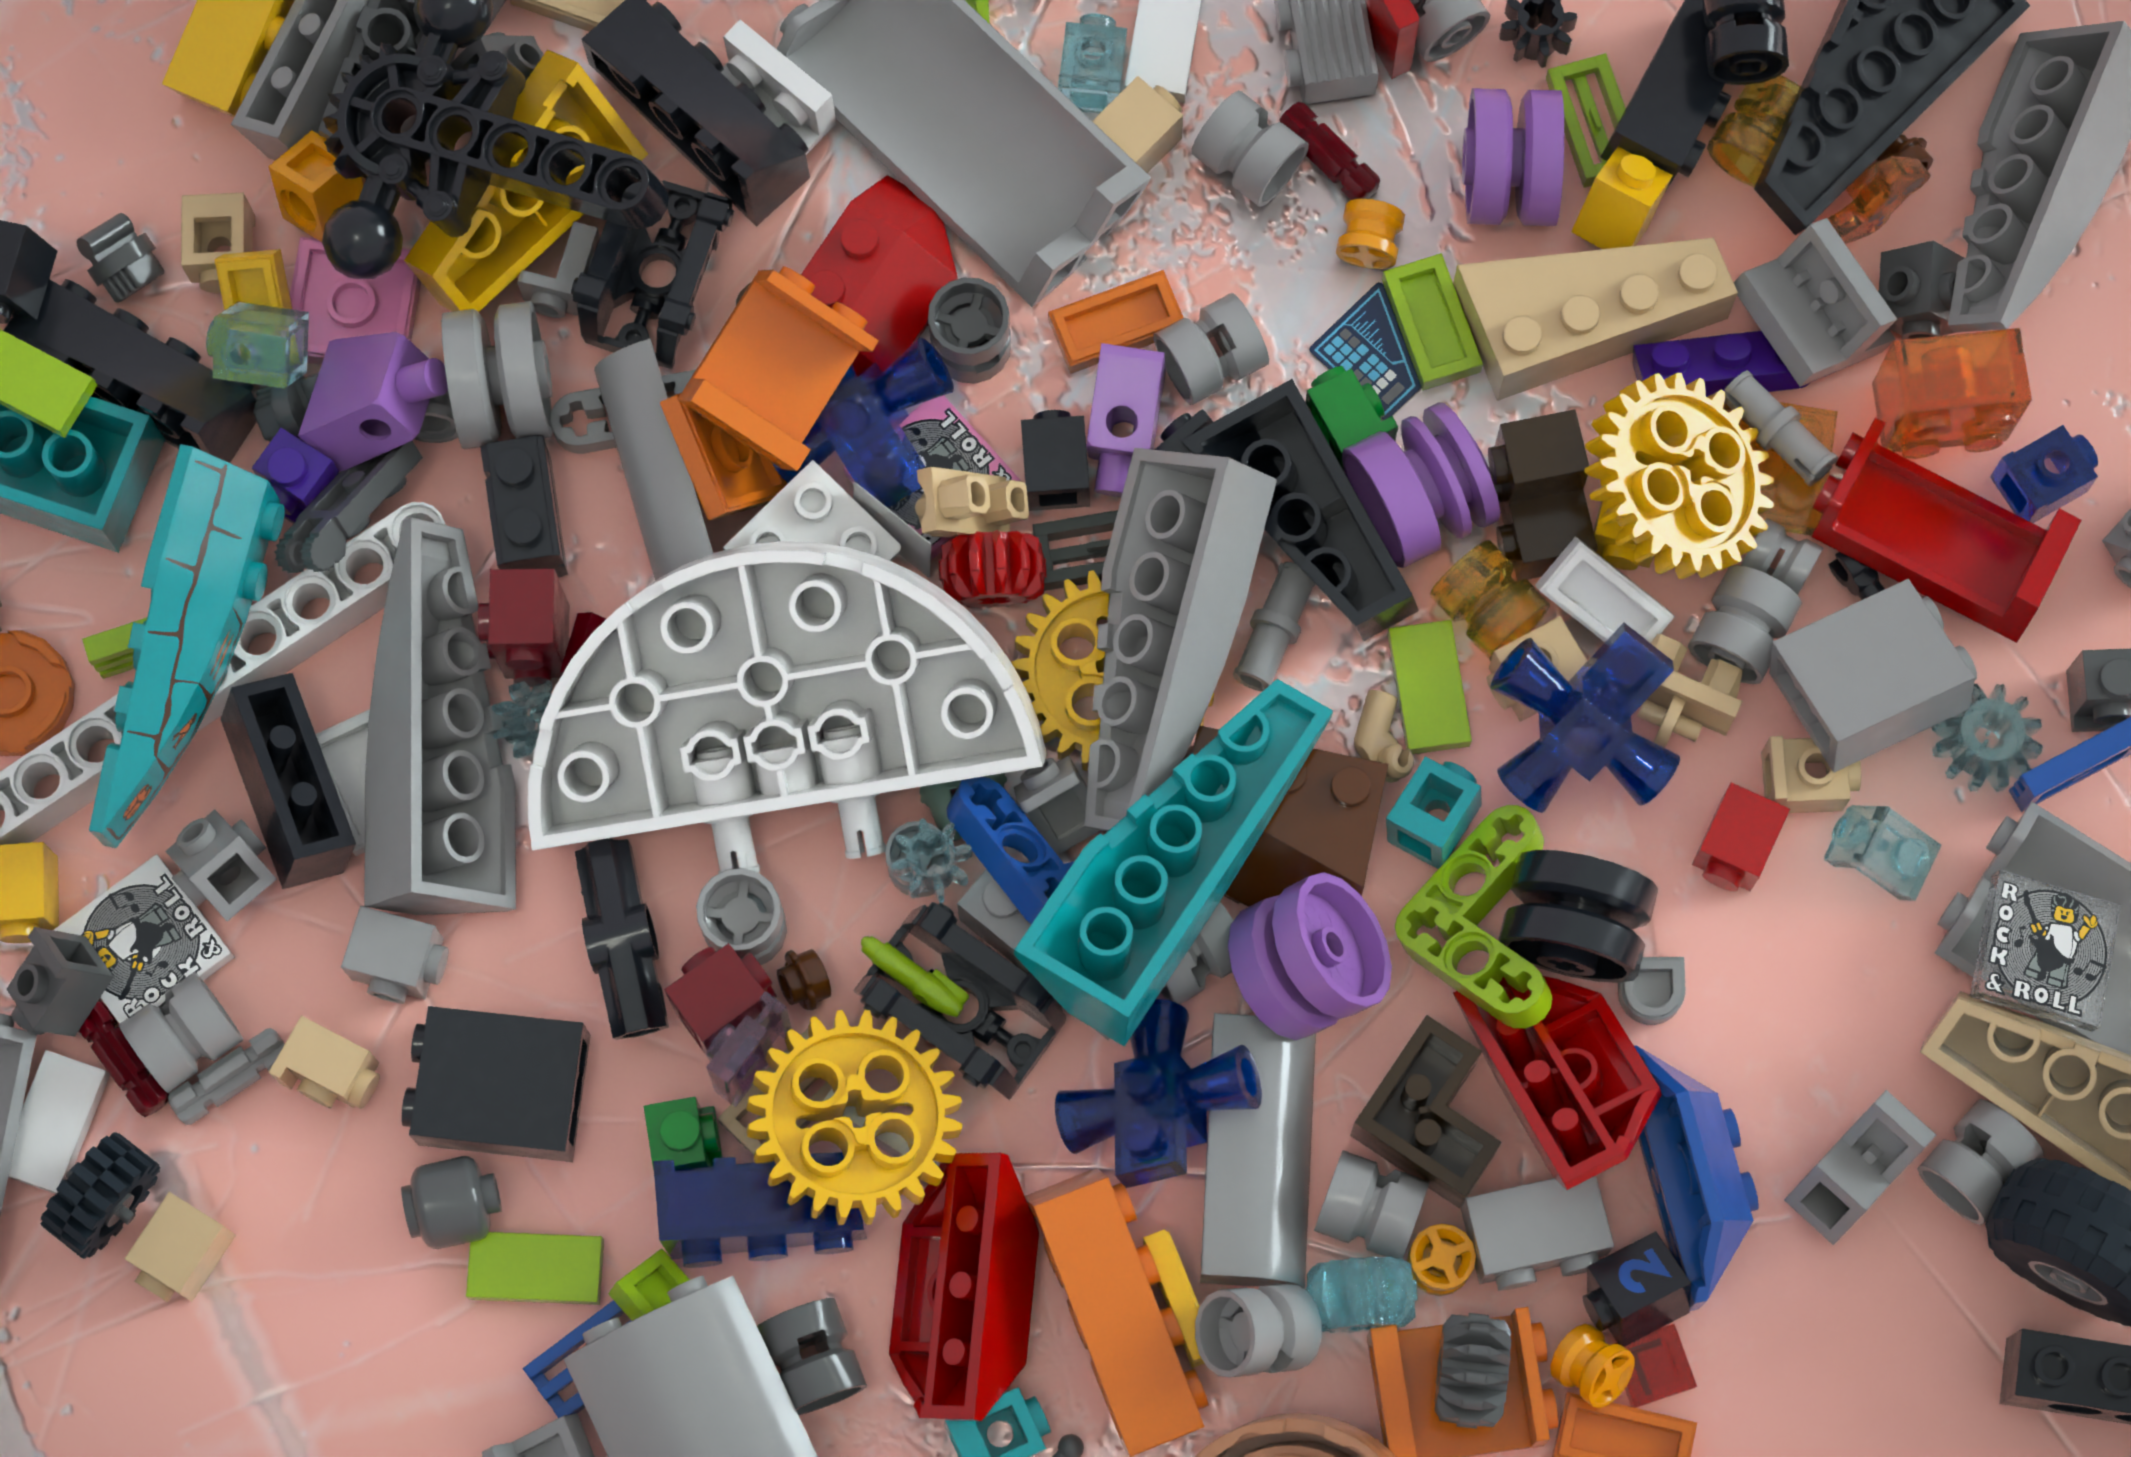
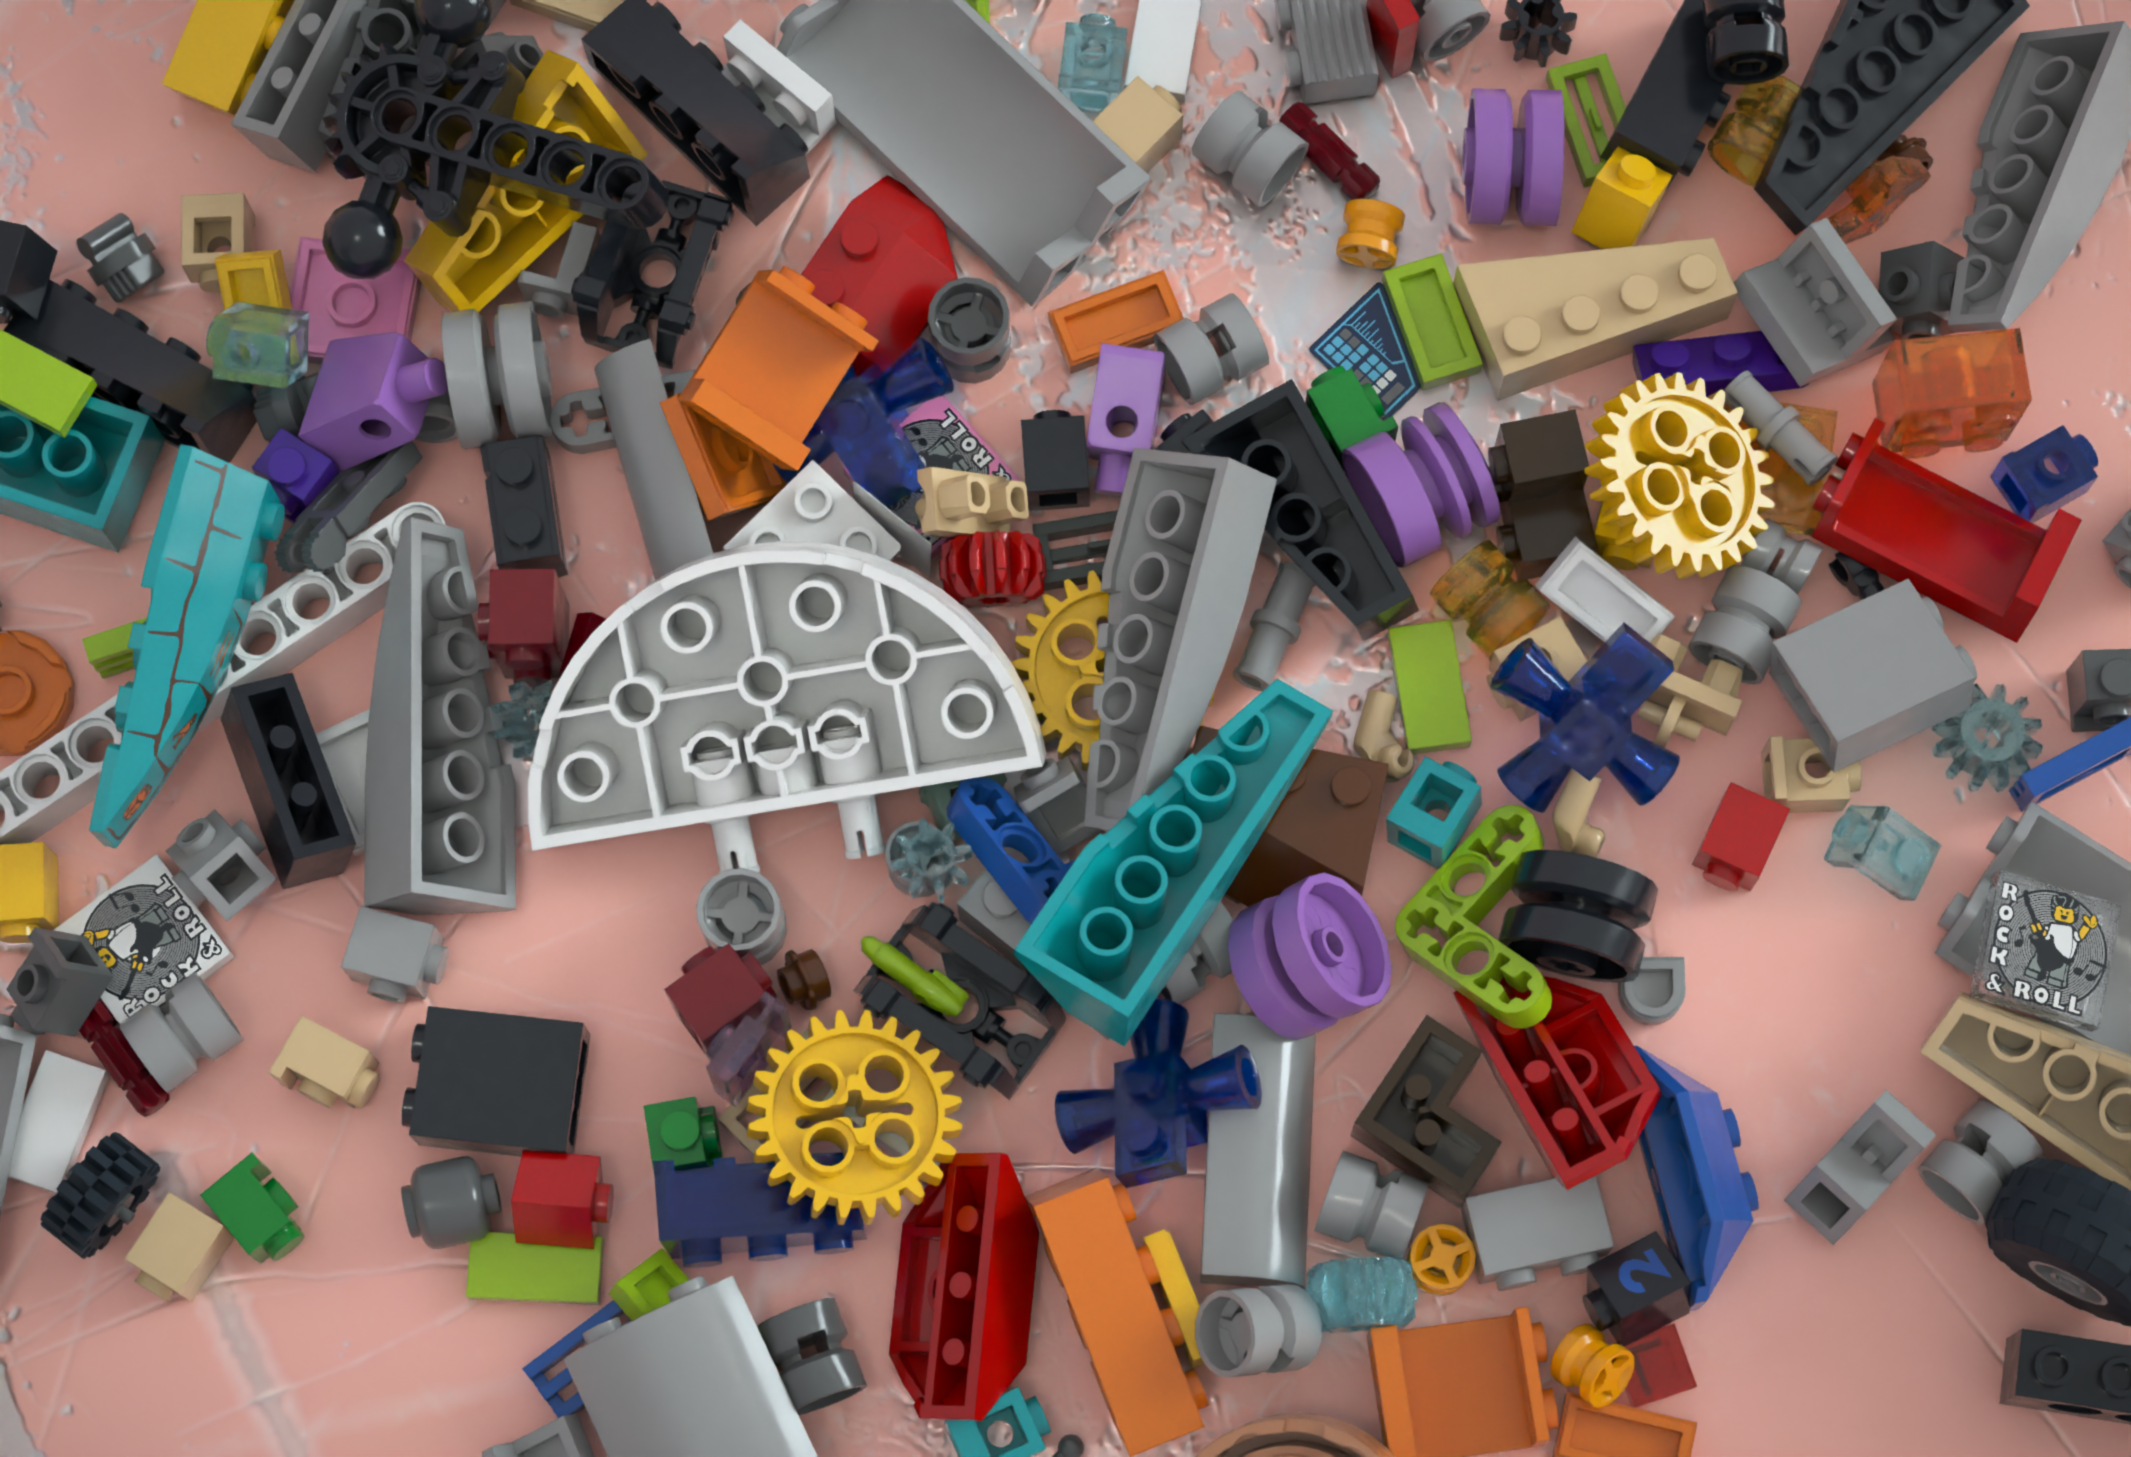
(226, 1077): light grey axle -> none
(255, 1211): none -> green brick
(310, 186): light orange brick -> none
(560, 1199): none -> red brick
(621, 938): black piece -> none
(1472, 1370): dark grey gear -> none
(1571, 816): none -> tan arm

